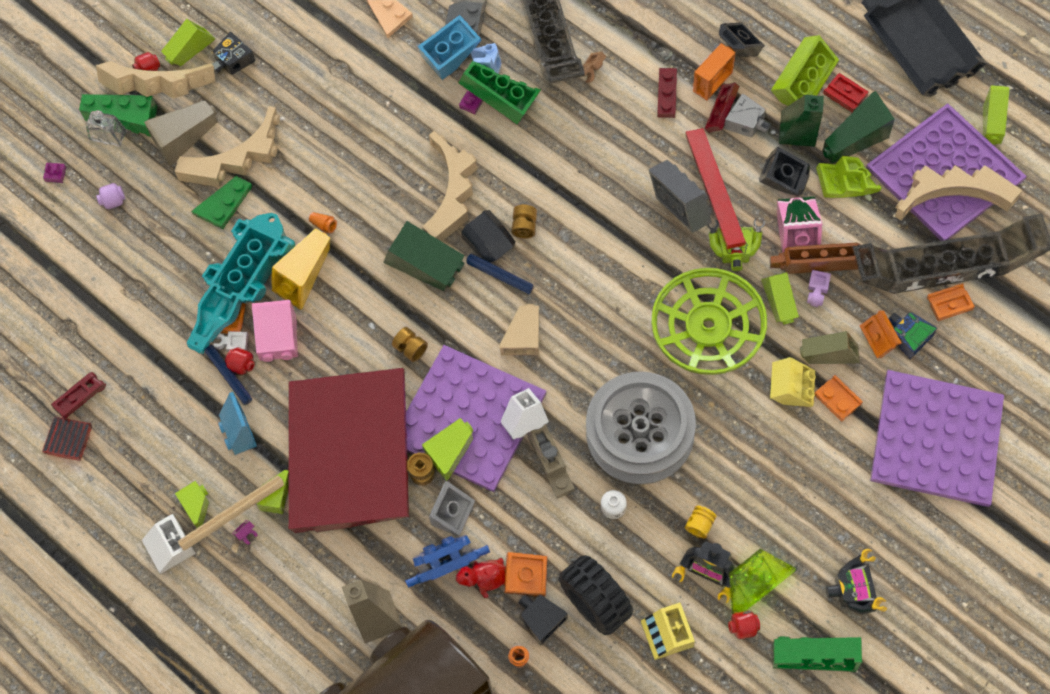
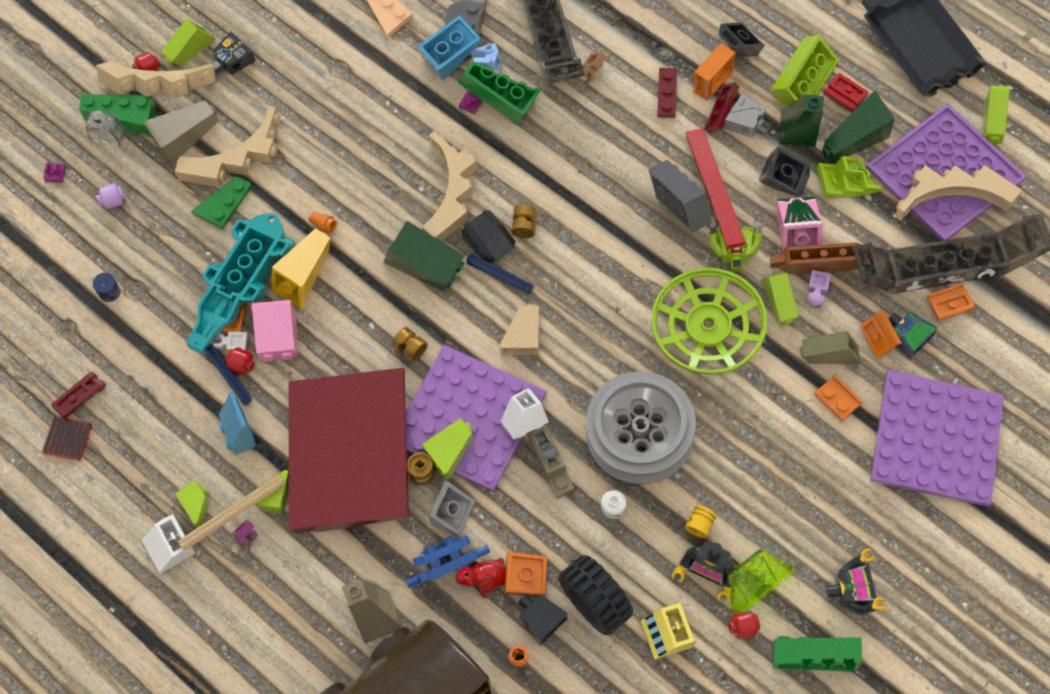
(106, 287): none -> dark blue piece
(792, 383): light yellow slope -> none

